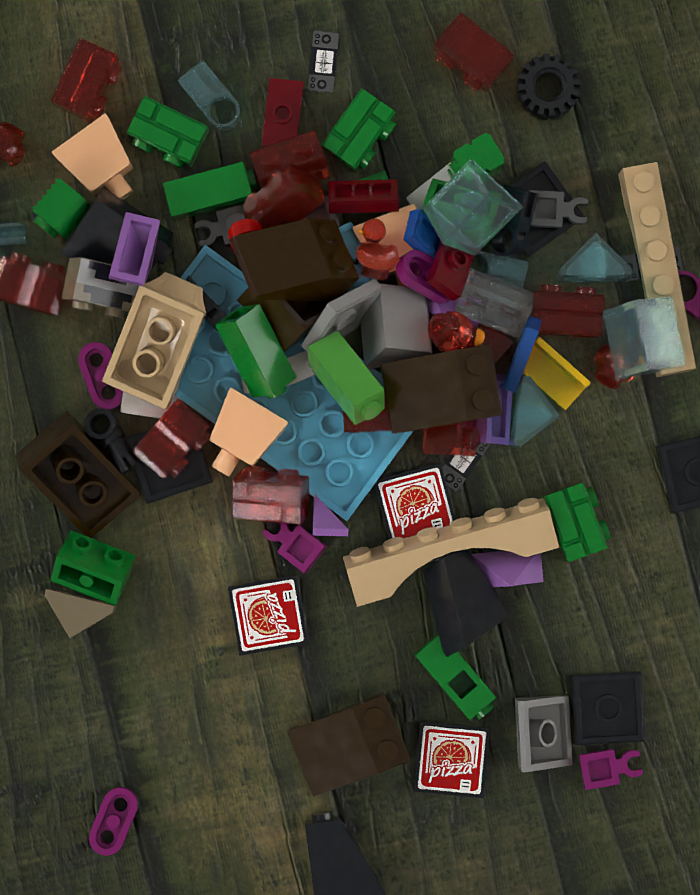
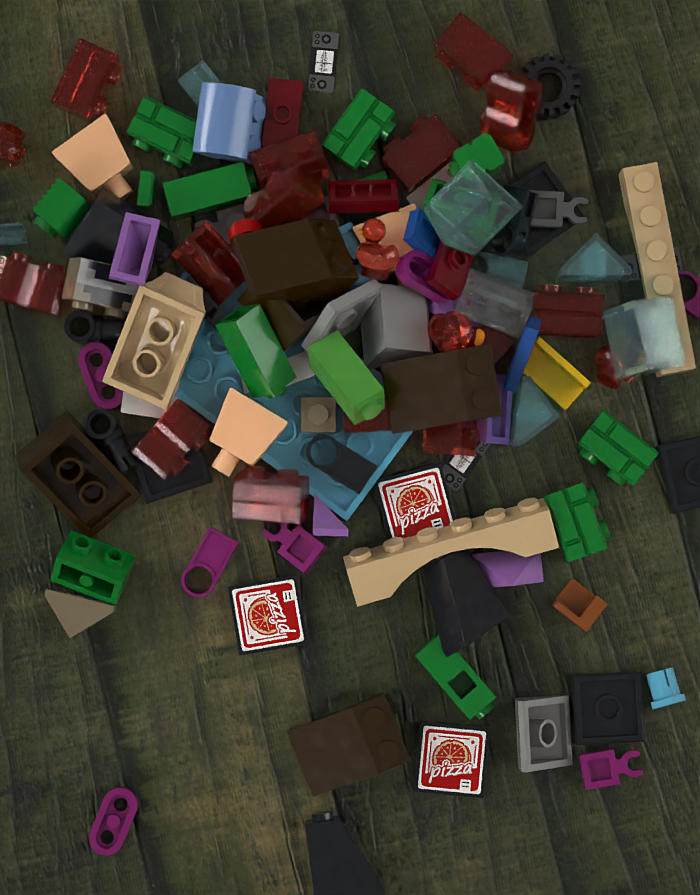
(99, 330): none -> black pin
(146, 190): none -> green tile
(210, 262): none -> clear red brick
(213, 555): none -> magenta piece
(229, 122): none -> medium blue brick
(318, 415): none -> dark tan plate
(348, 466): none -> black piece
(421, 152): none -> clear red brick
(511, 110): none -> clear red brick
(579, 604): none -> dark orange panel
(616, 449): none -> green brick
(664, 688): none -> medium azure bush

